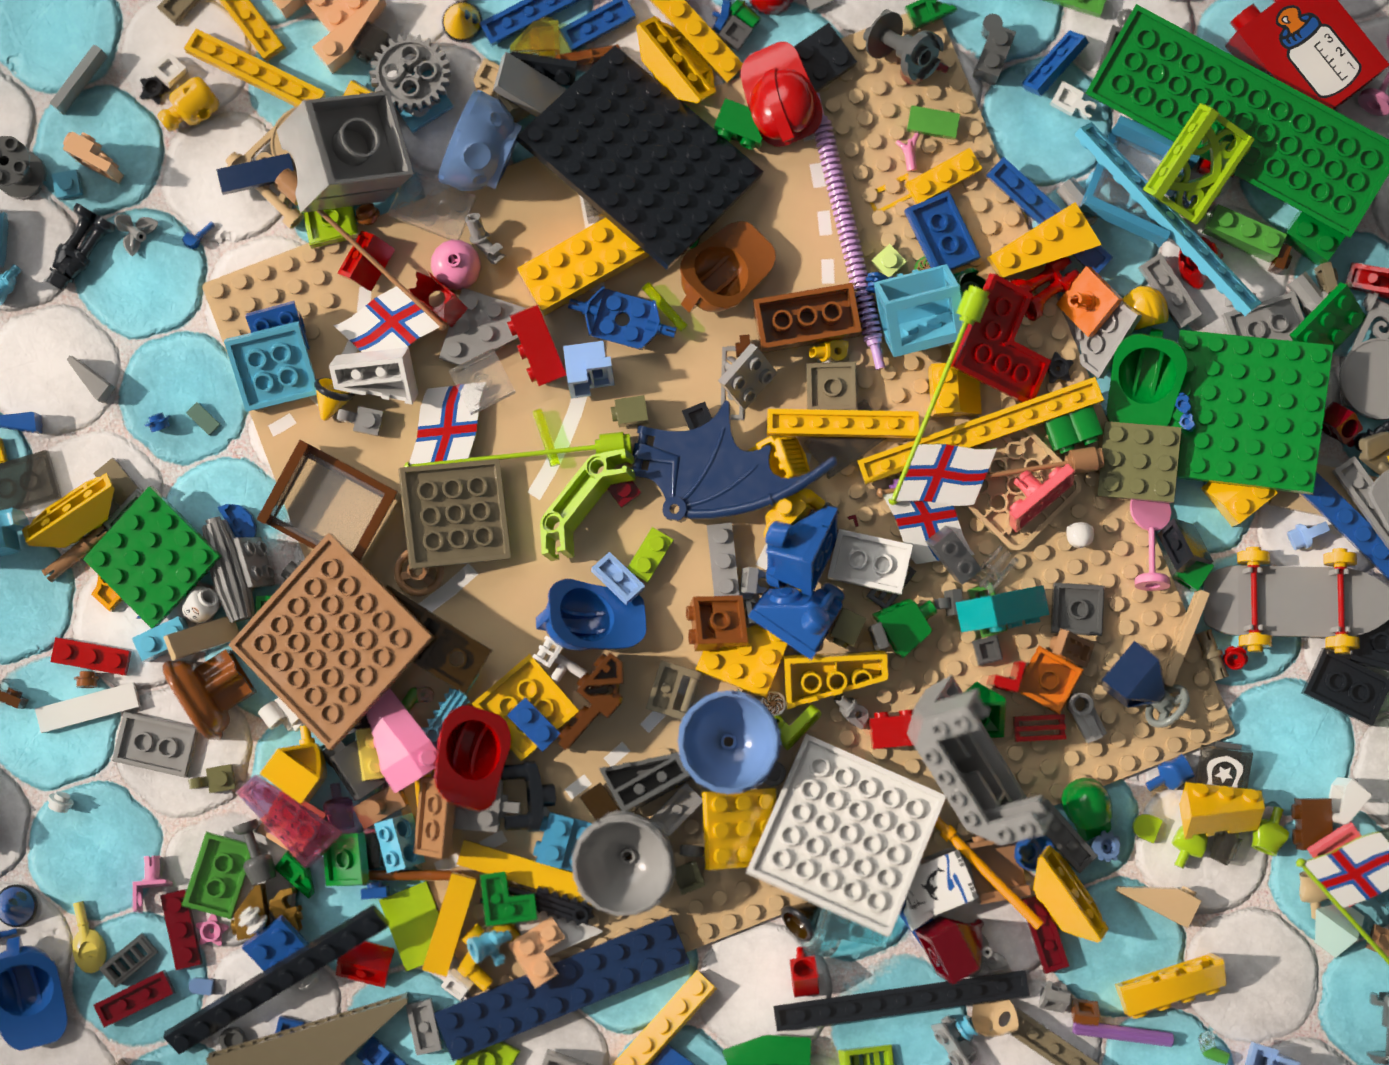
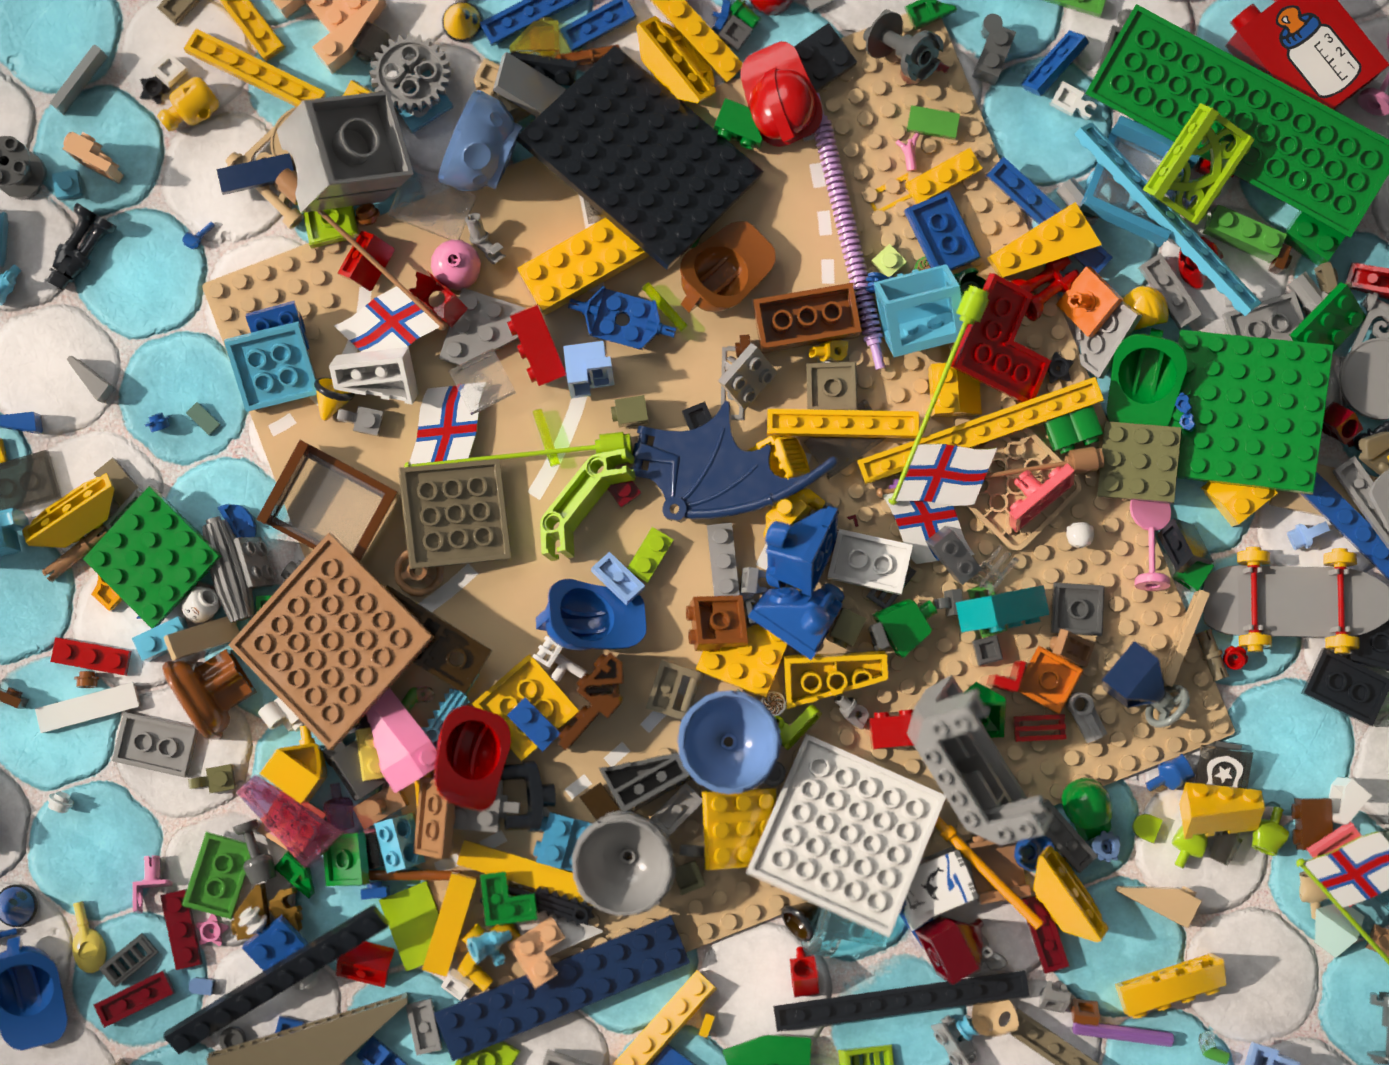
(136, 233): light grey plant -> none
(706, 1024): none -> yellow piece

